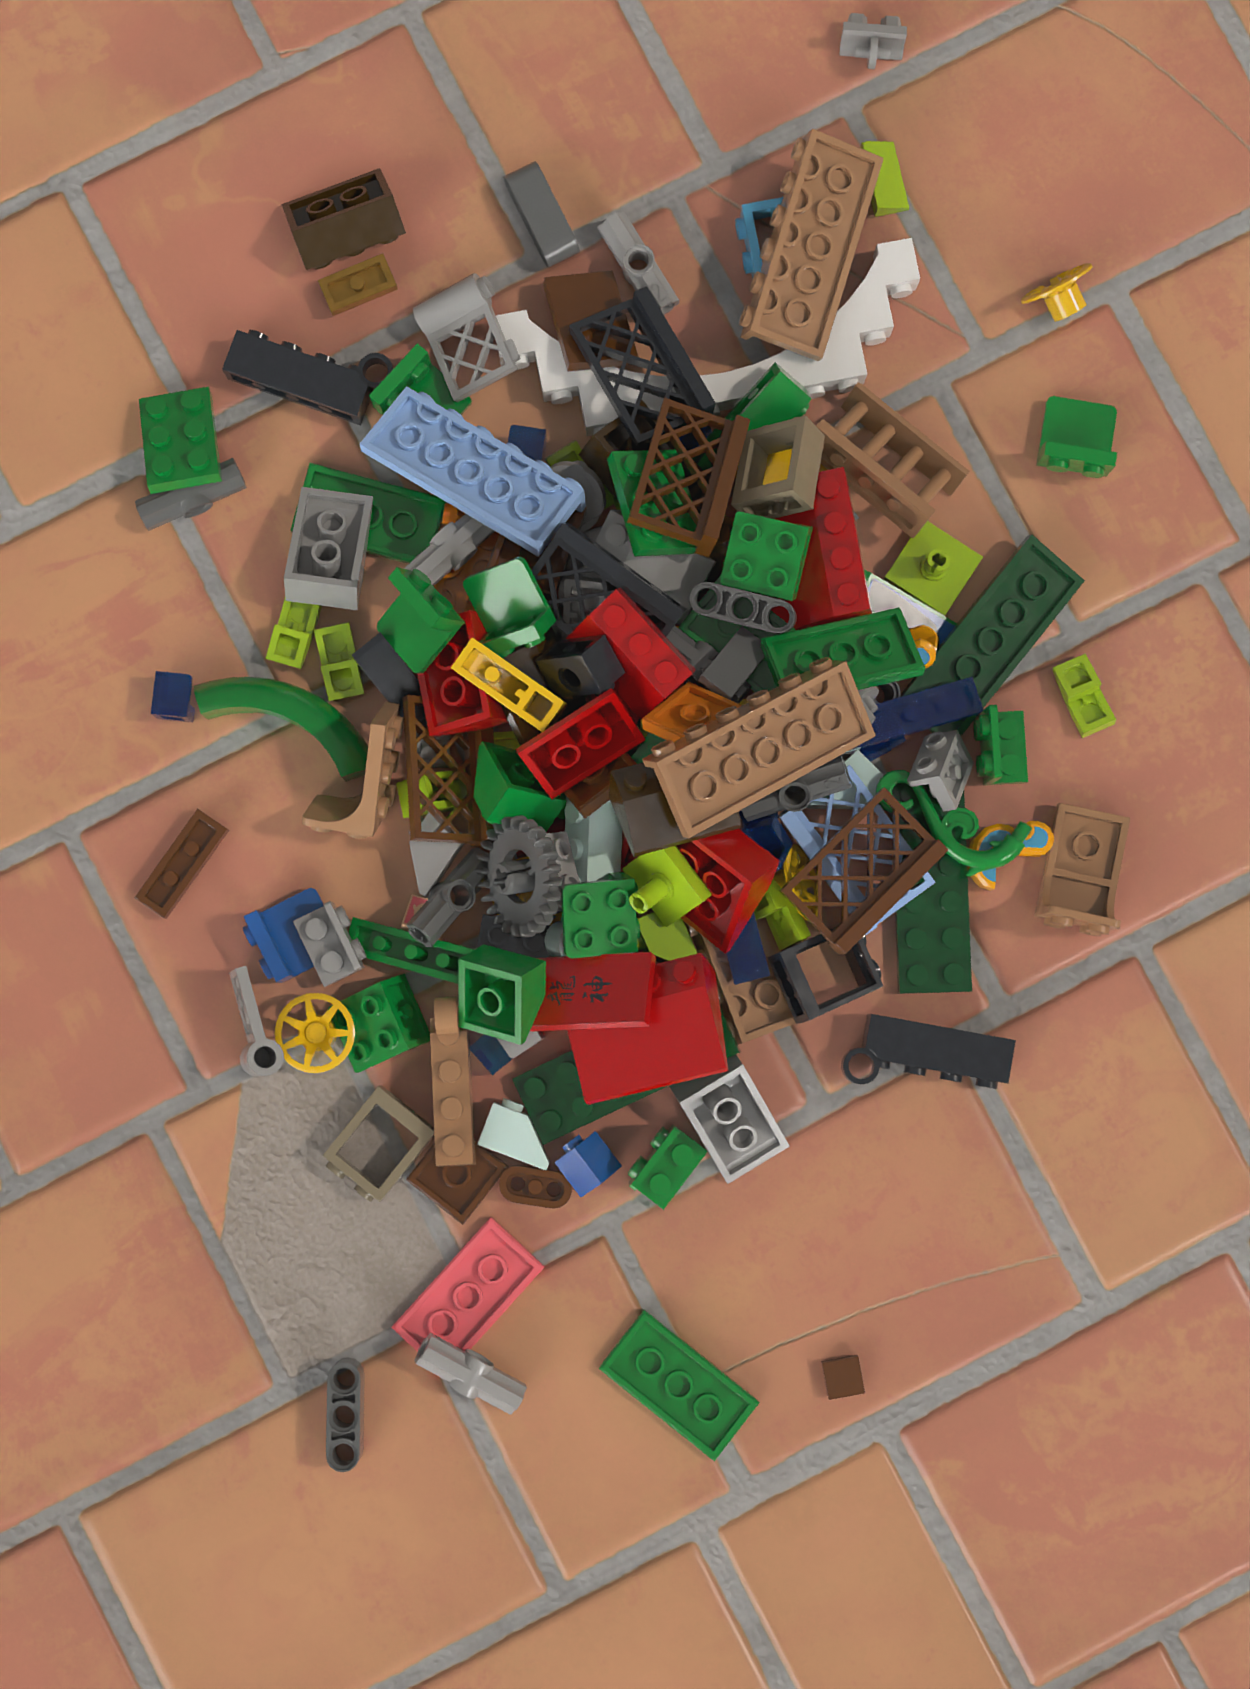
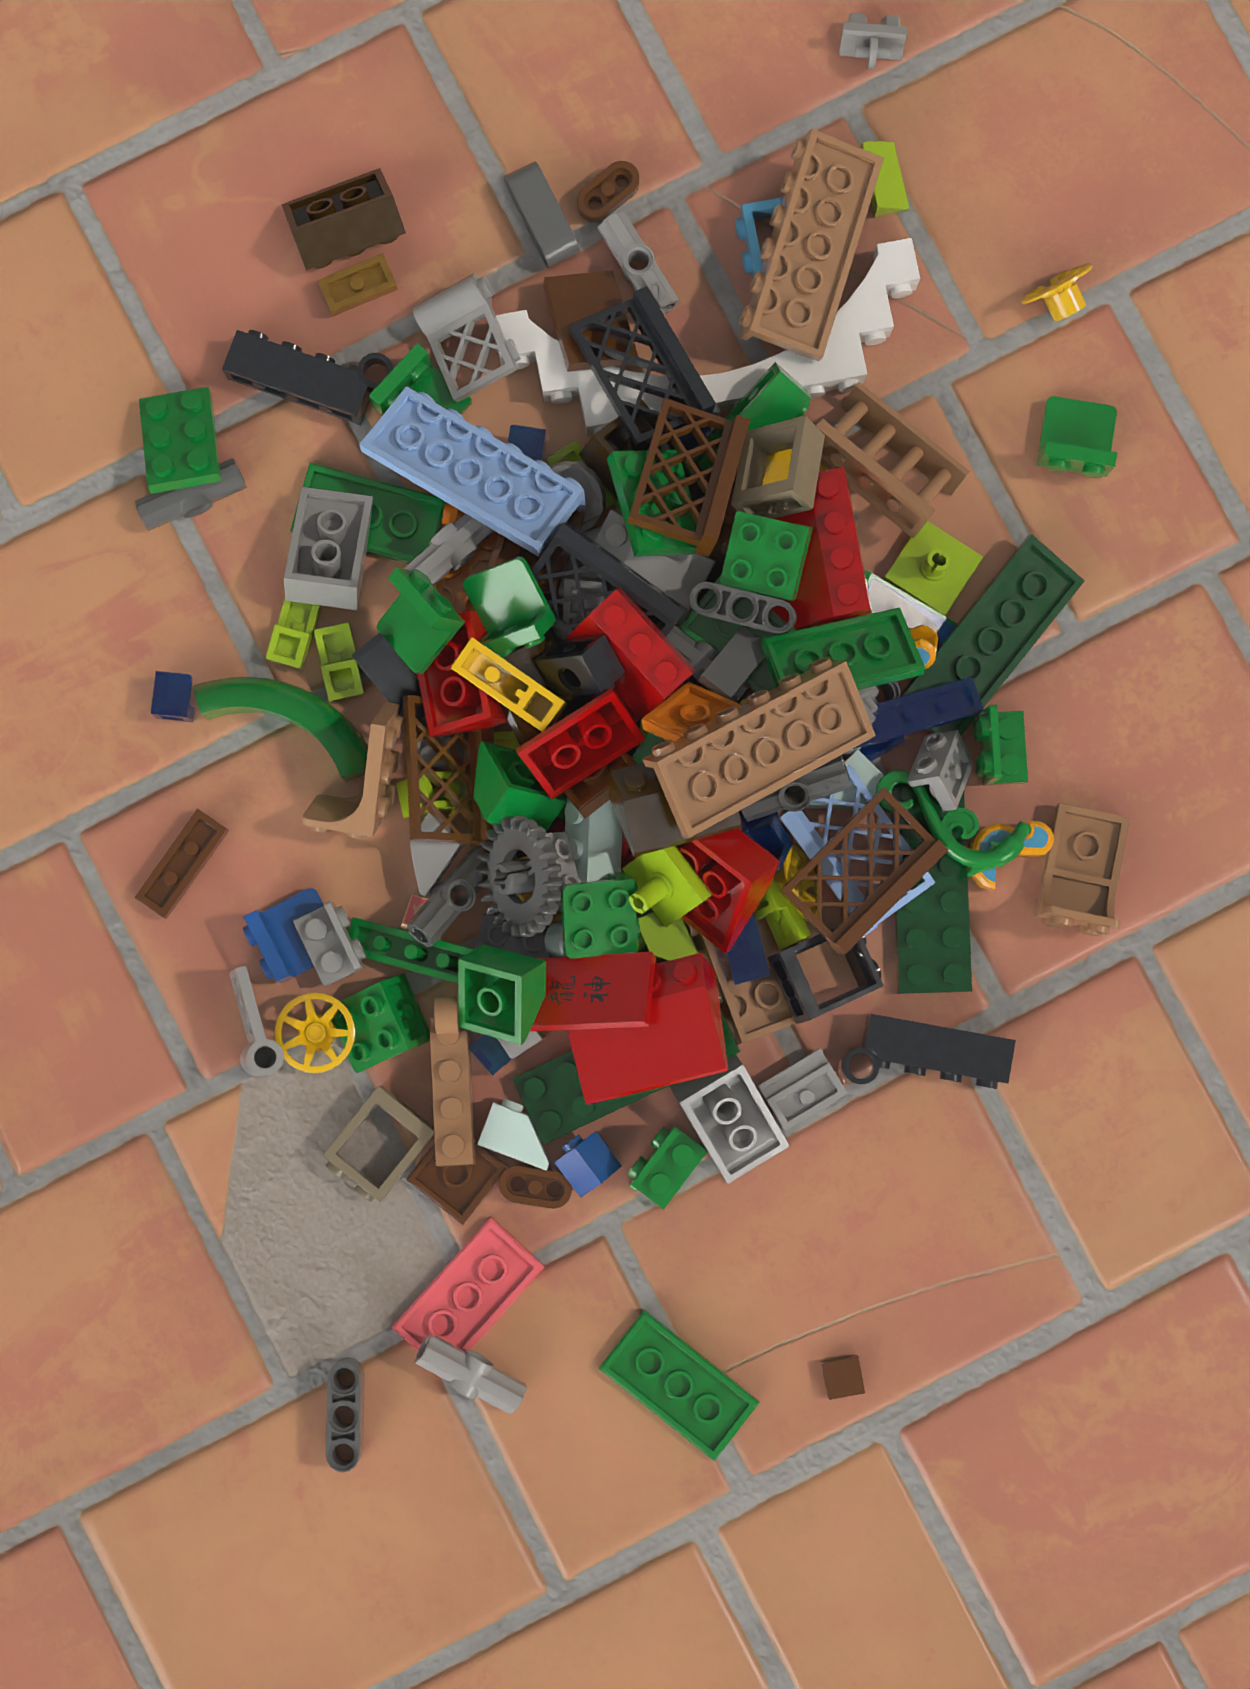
(604, 190): none -> reddish brown plate
(802, 1089): none -> light grey plate
(1083, 695): lime slope -> none

